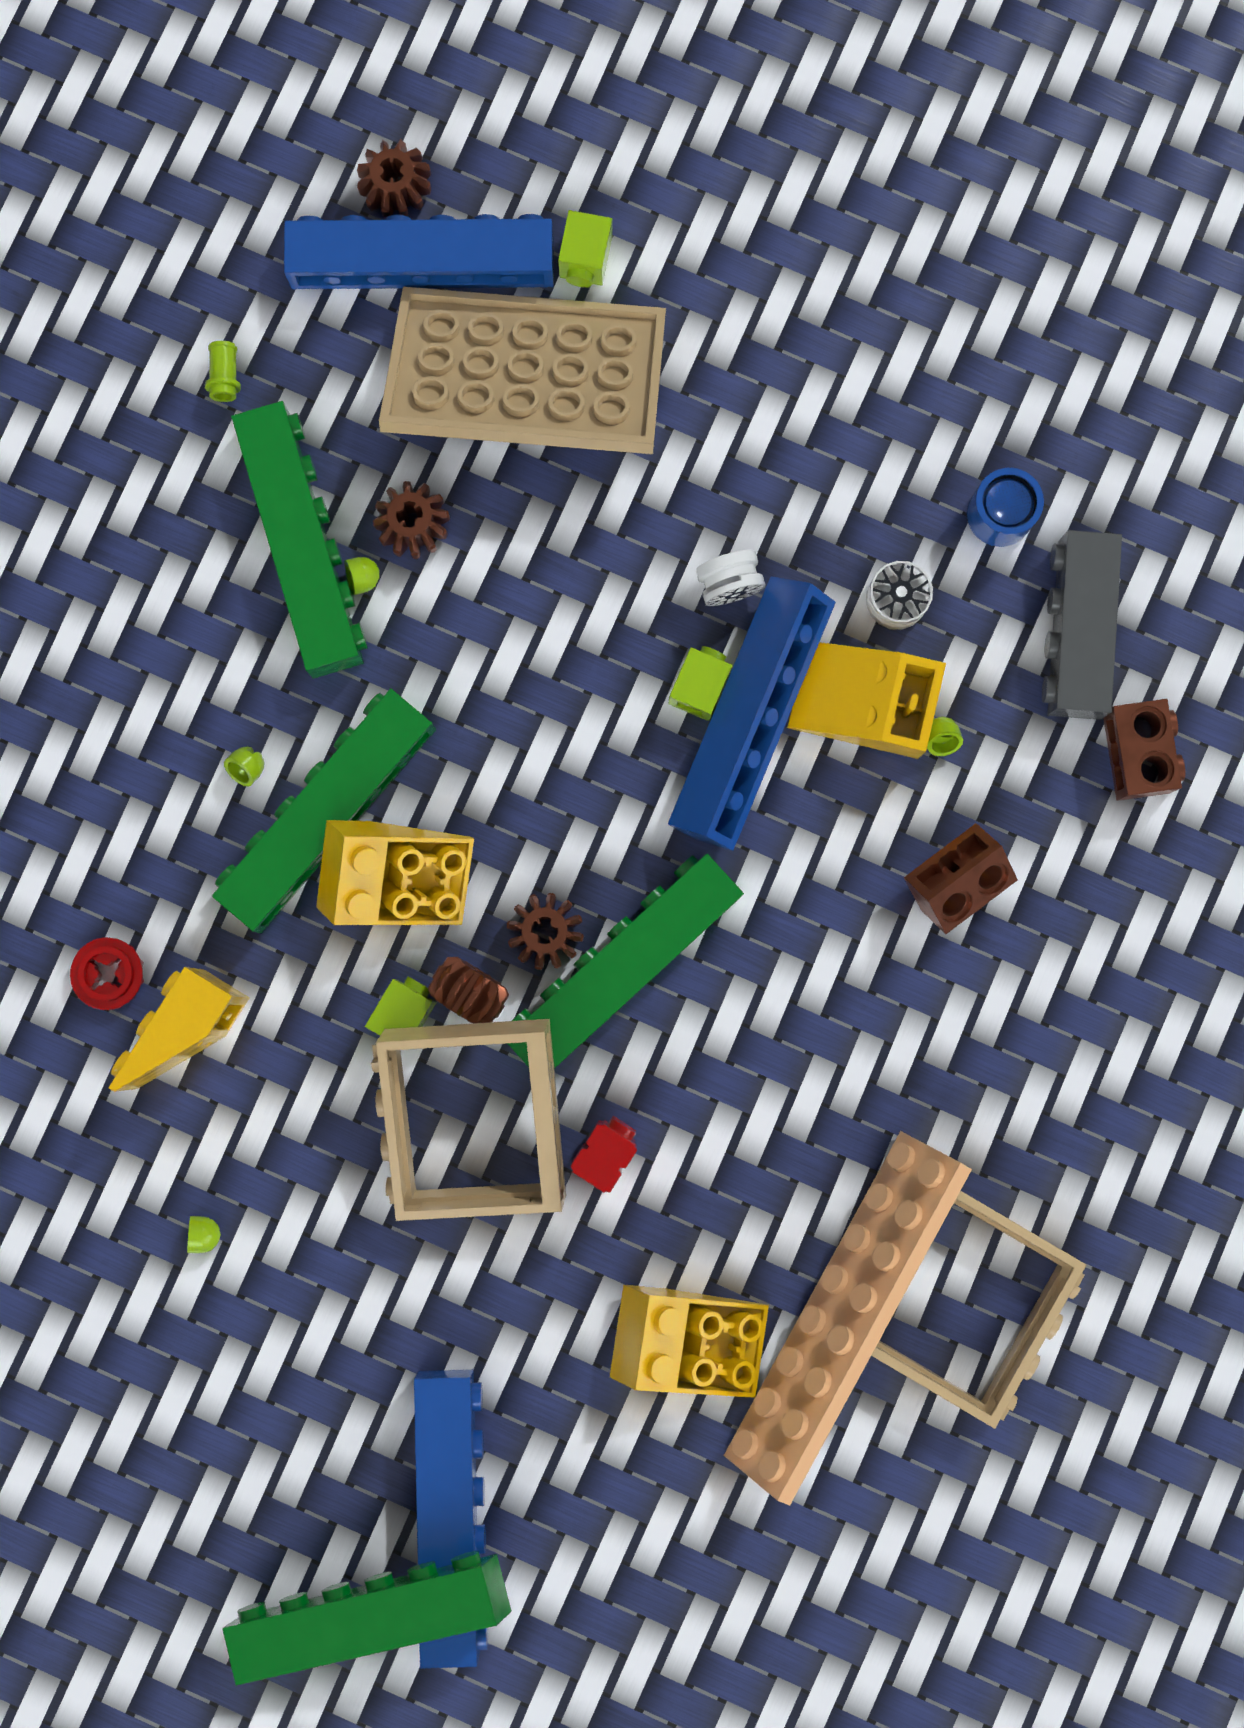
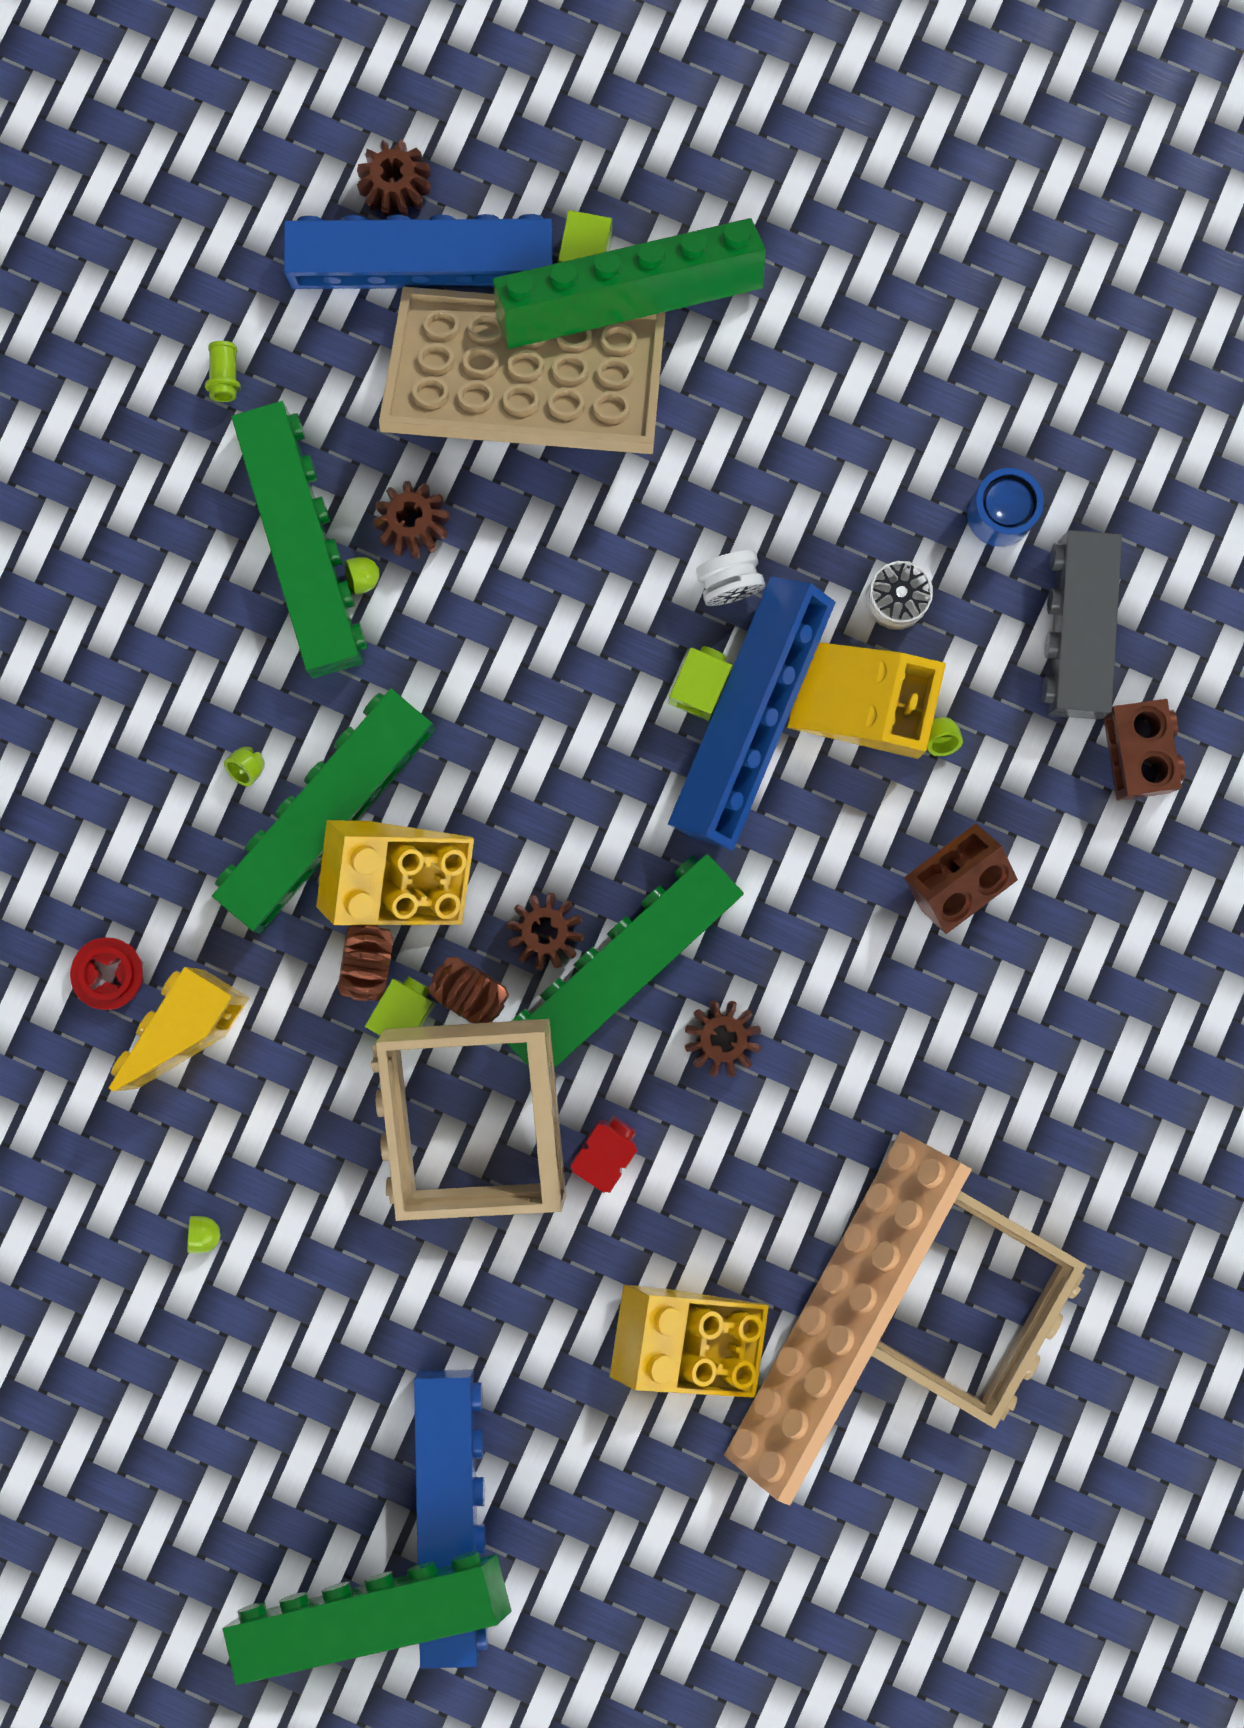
(365, 962): none -> copper gear
(629, 283): none -> green brick
(730, 1025): none -> copper gear

